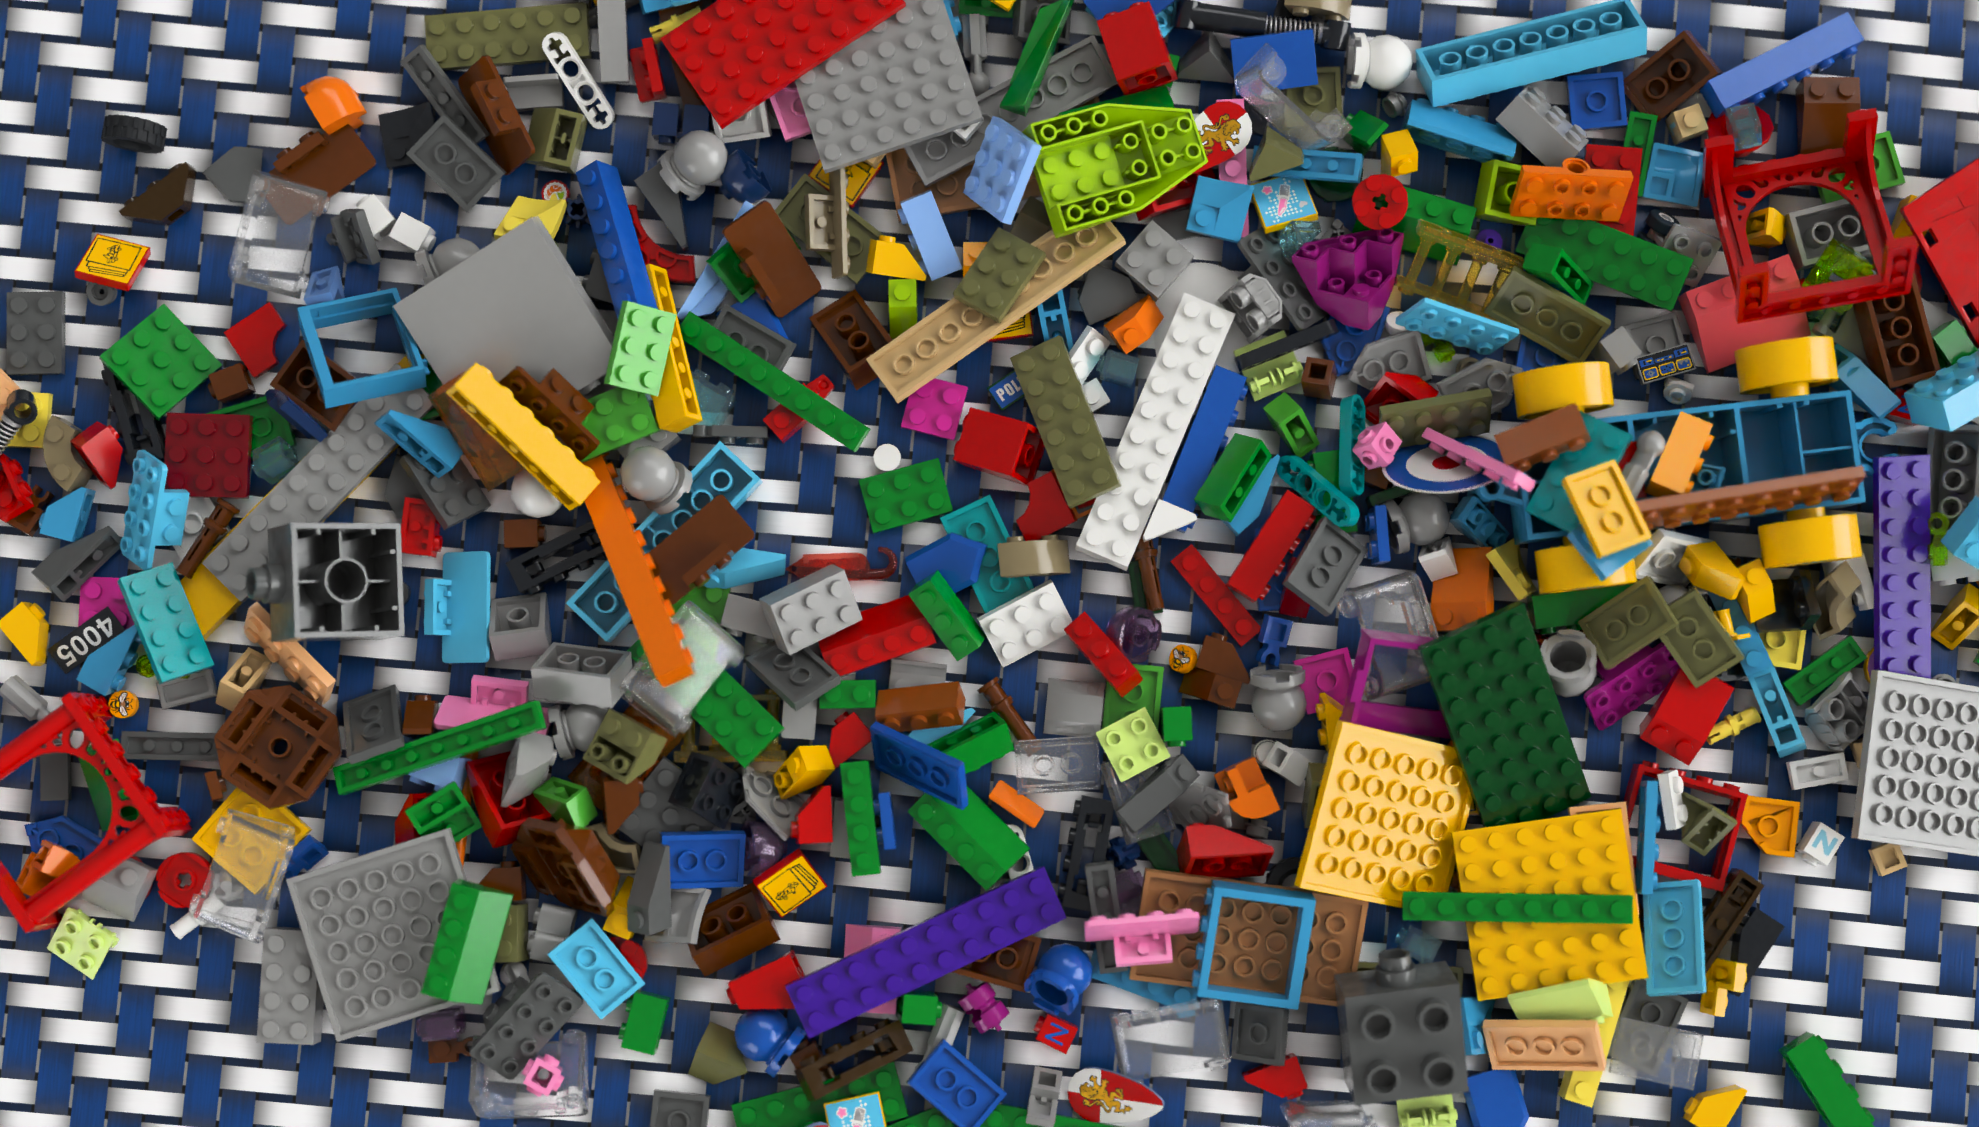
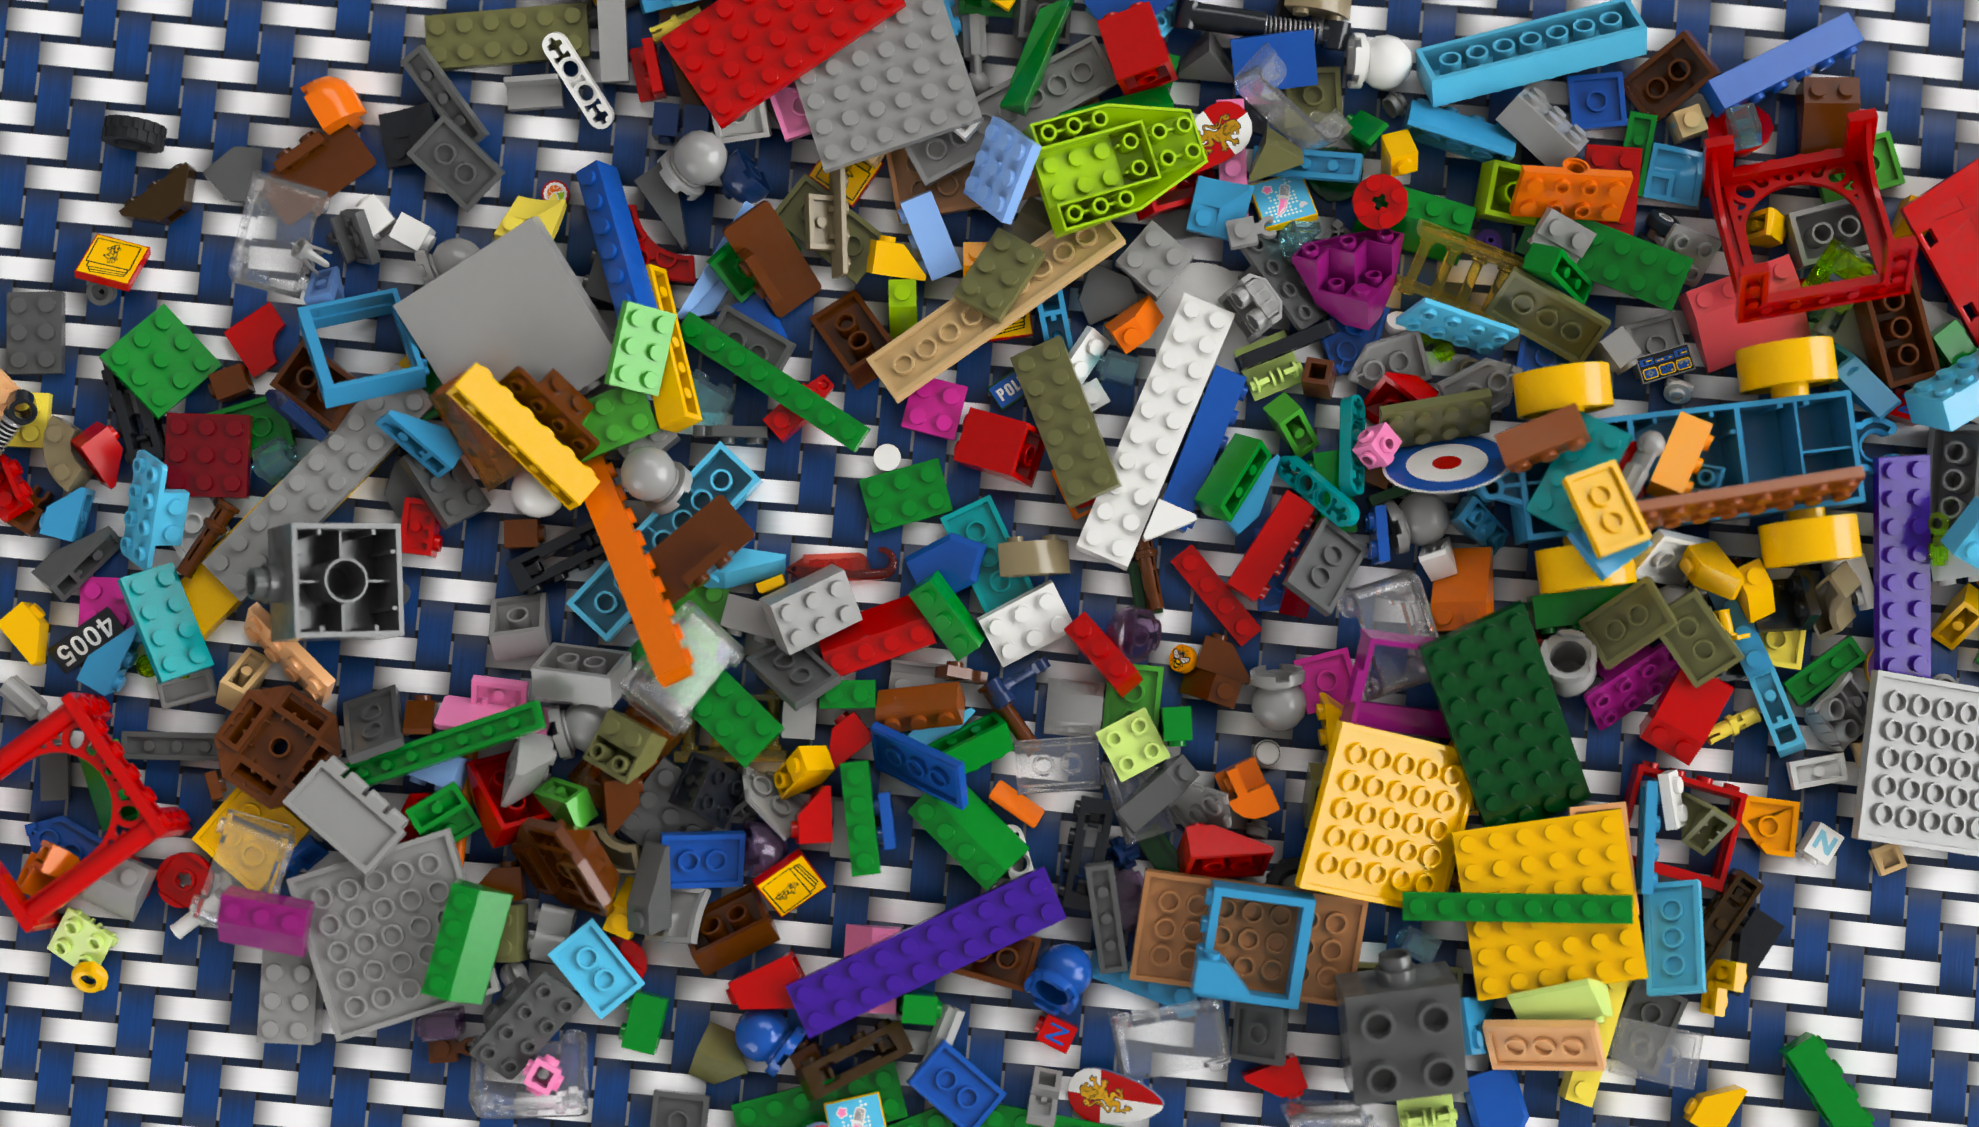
(93, 970): none -> yellow piece
(123, 704): tile -> none
(264, 920): none -> magenta slope
(308, 253): none -> light grey piece
(345, 816): none -> light grey hinge
(460, 607): medium azure bracket -> none
(496, 111): reddish brown bracket -> none
(557, 138): olive slope -> none
(573, 217): dark blue gear -> none
(771, 584): none -> yellow tile
(956, 672): none -> reddish brown plate
(985, 1009): magenta wheel -> none
(1001, 690): none -> dark blue brick
(1046, 509): red tile -> none
(1142, 938): bright pink bracket -> none
(1216, 976): none -> dark azure slope
(1245, 232): none -> light grey plate
(1273, 635): blue plate -> none
(1287, 763): white brick -> none
(1476, 461): bright pink plate -> none
(1510, 566): light yellow plate -> none
(1562, 232): none -> light grey plate

